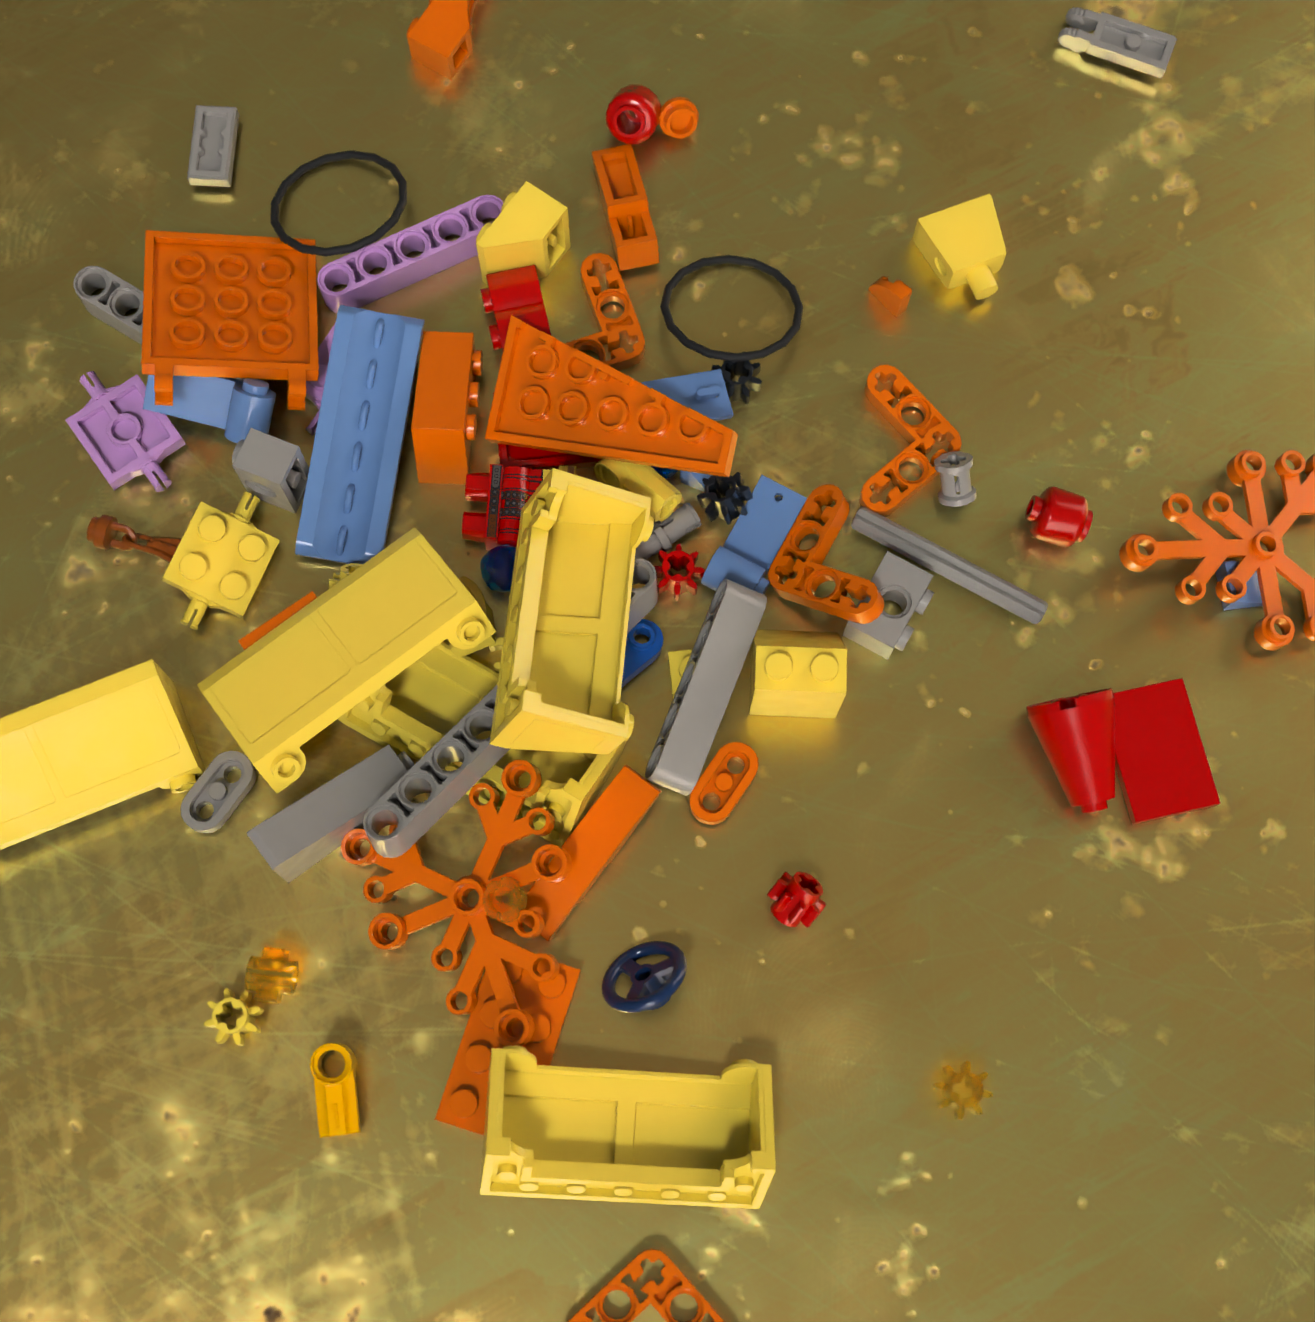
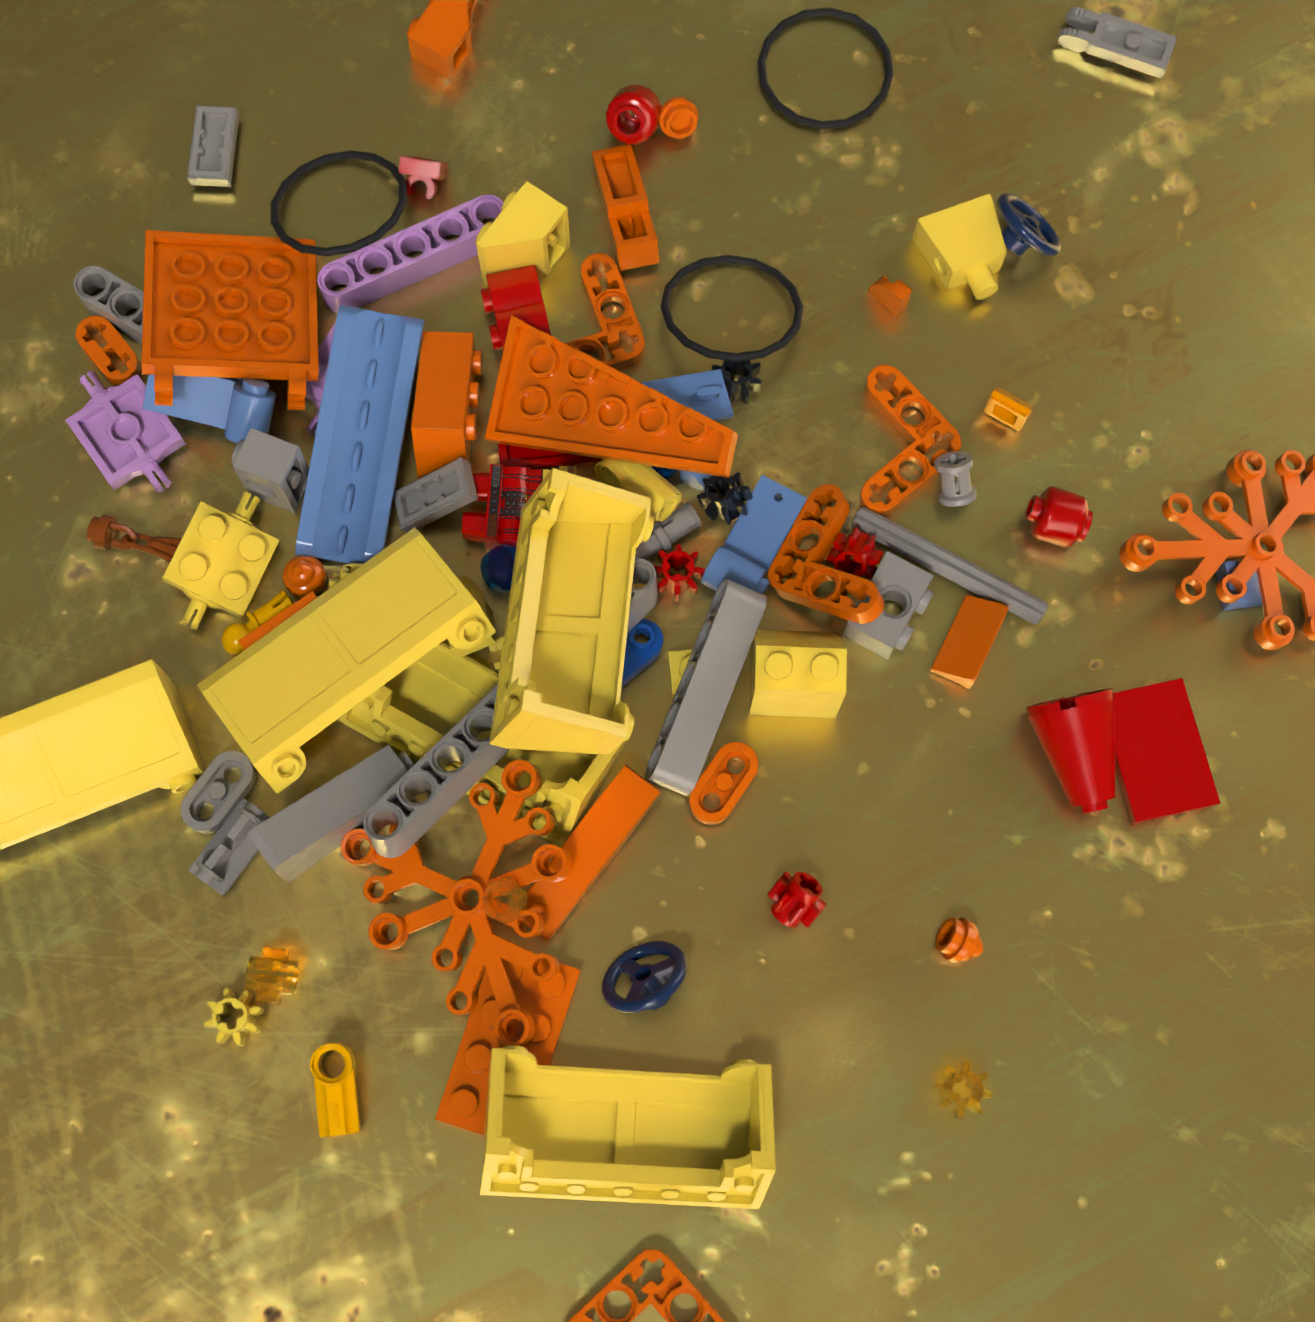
(115, 346): none -> orange beam
(229, 849): none -> light grey hinge
(238, 630): none -> yellow pin
(304, 575): none -> orange plate
(424, 170): none -> tile
(435, 495): none -> light grey plate
(832, 123): none -> black piece
(855, 554): none -> red gear
(958, 940): none -> orange plate
(969, 640): none -> orange slope
(1008, 408): none -> light orange slope
(1026, 227): none -> dark blue piece

